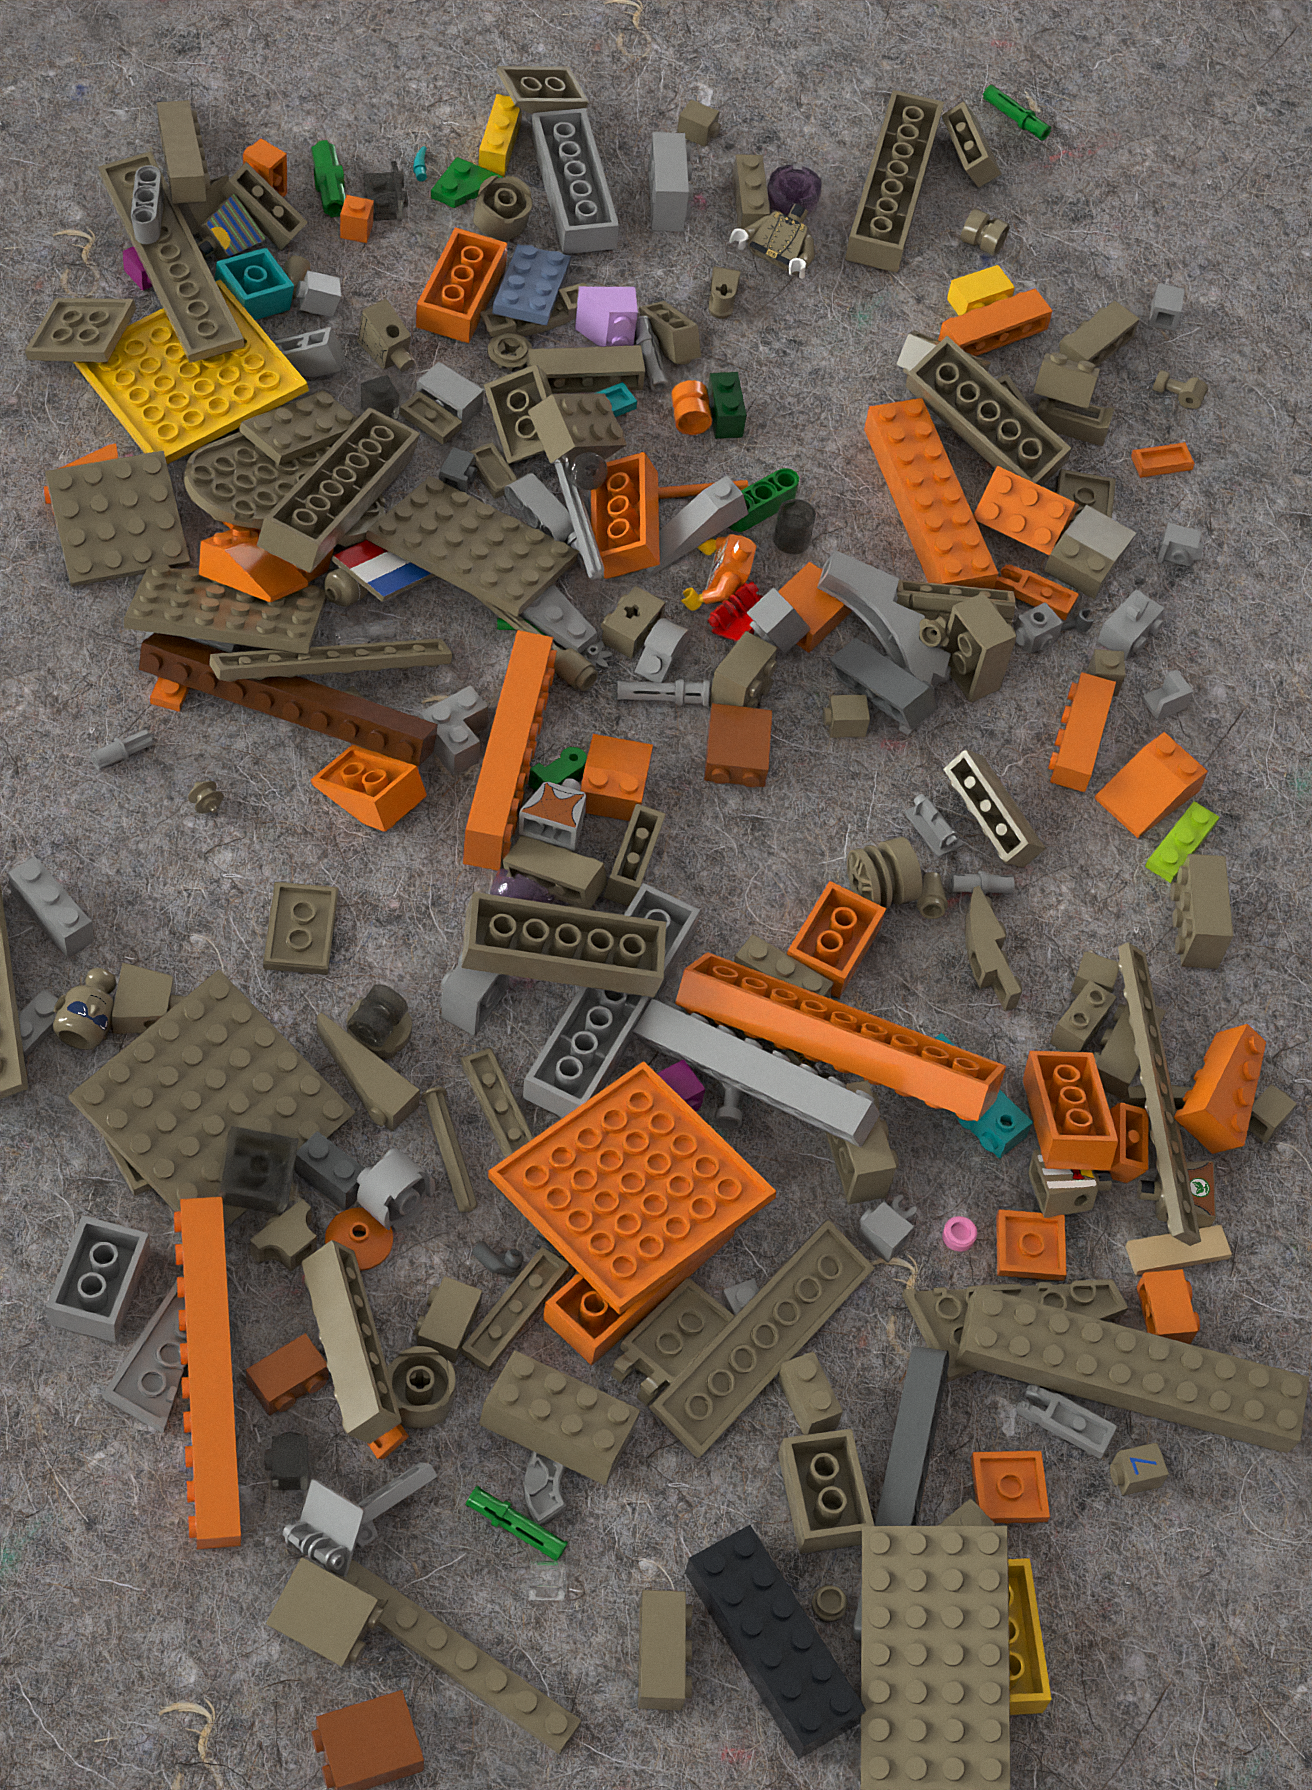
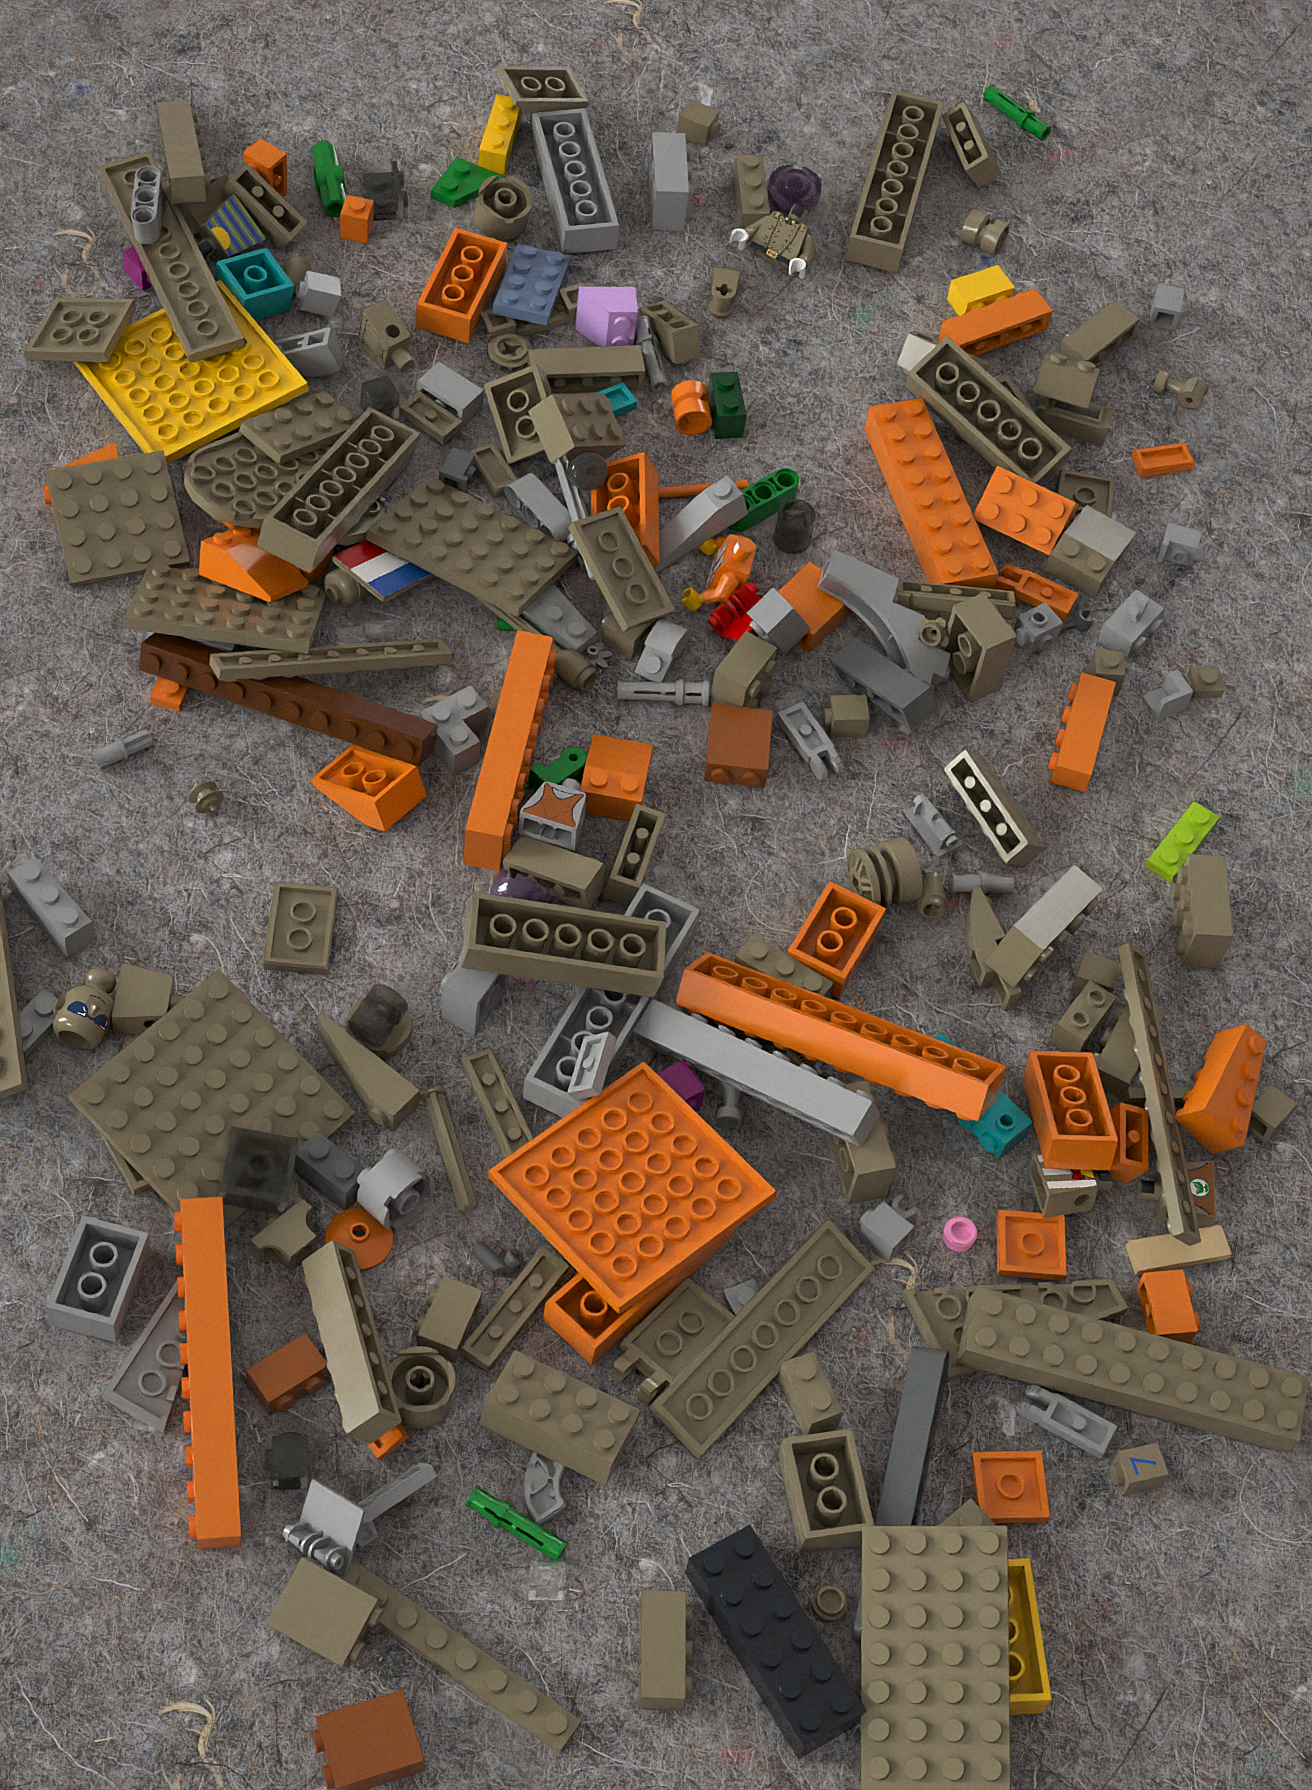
(419, 166): teal helmet -> none
(540, 1241): clear piece -> none
(592, 1066): none -> light grey plate
(621, 568): none -> dark tan plate
(809, 739): none -> light grey hinge
(1045, 927): none -> brick
(1152, 785): orange slope -> none
(1206, 682): none -> dark tan plate

